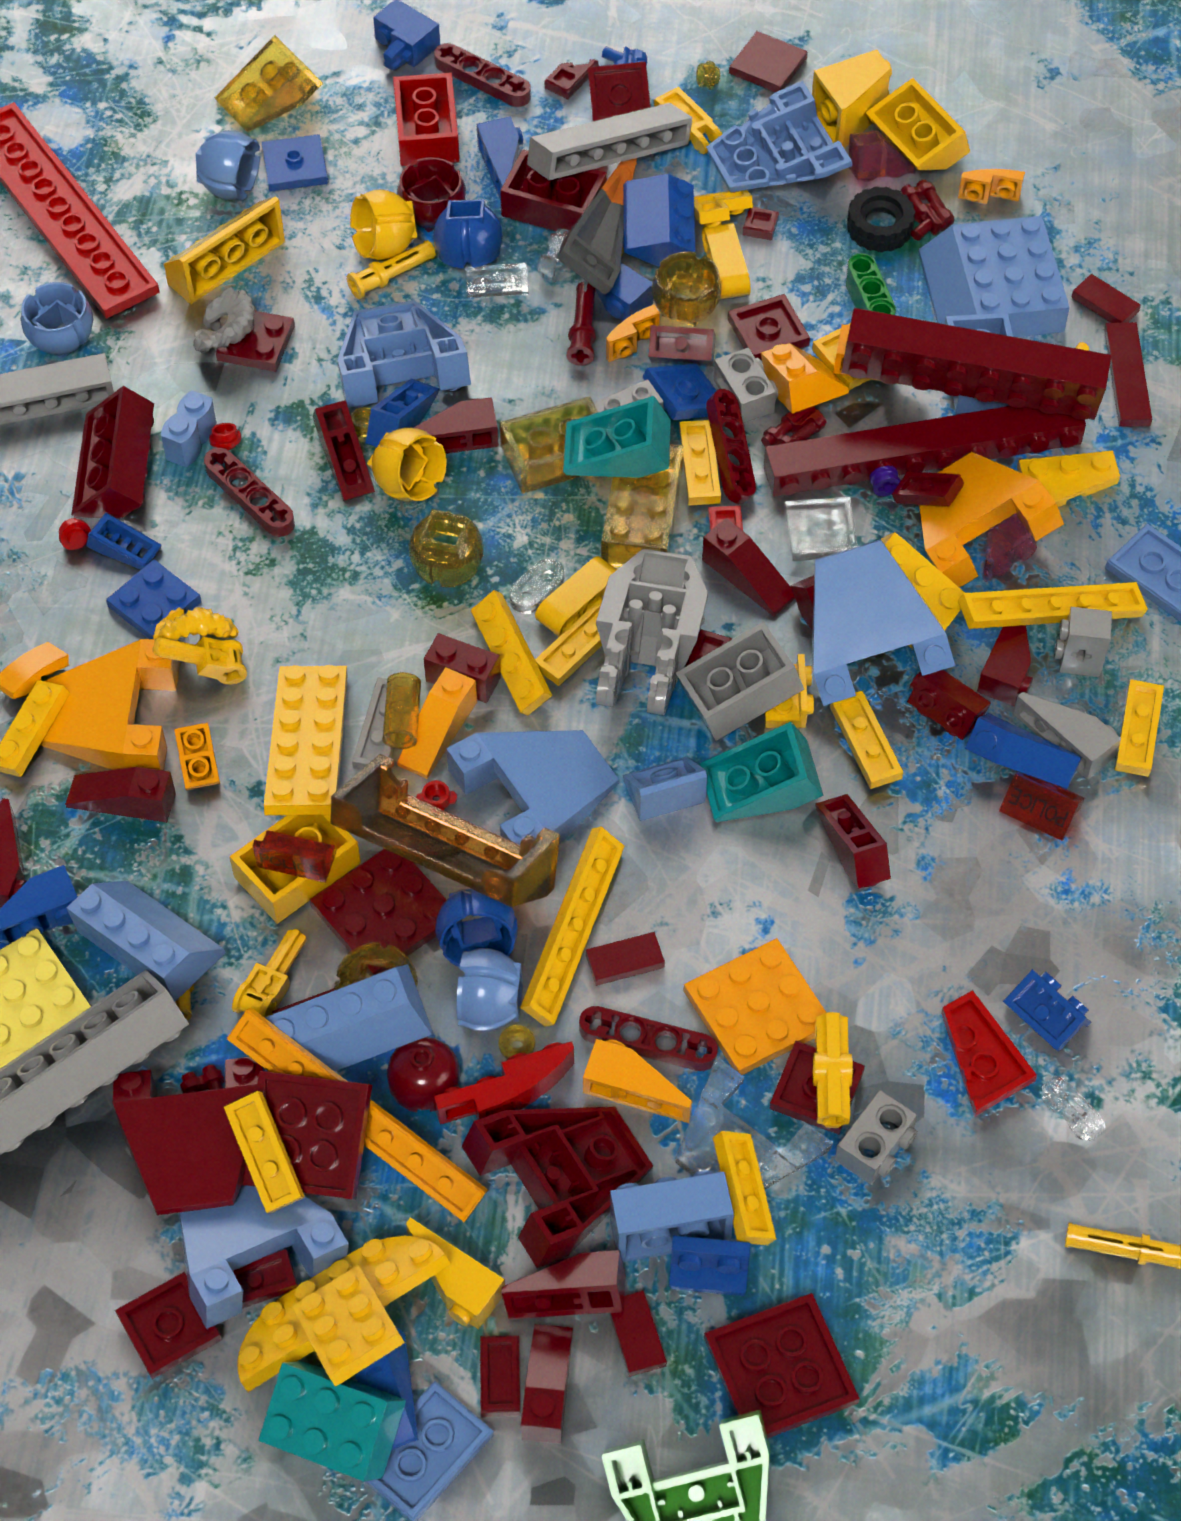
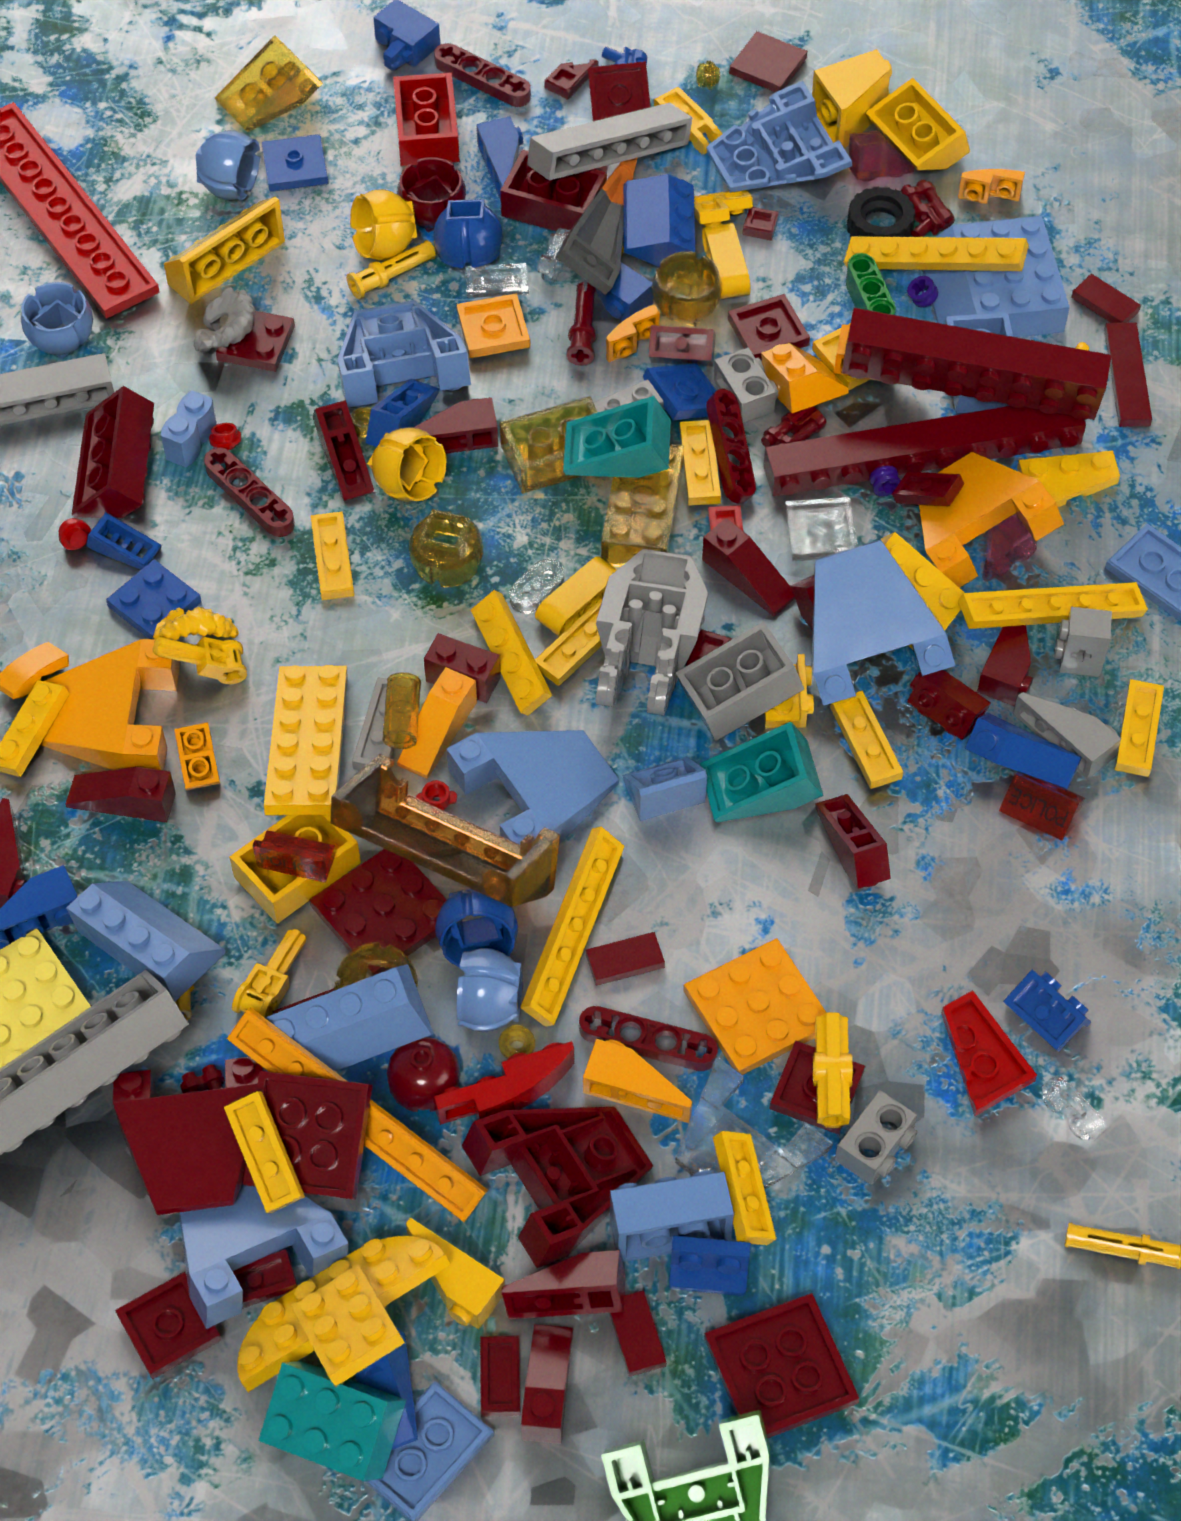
(332, 556): none -> yellow tile
(493, 325): none -> light orange plate
(926, 298): none -> dark purple bush
(942, 253): none -> yellow plate

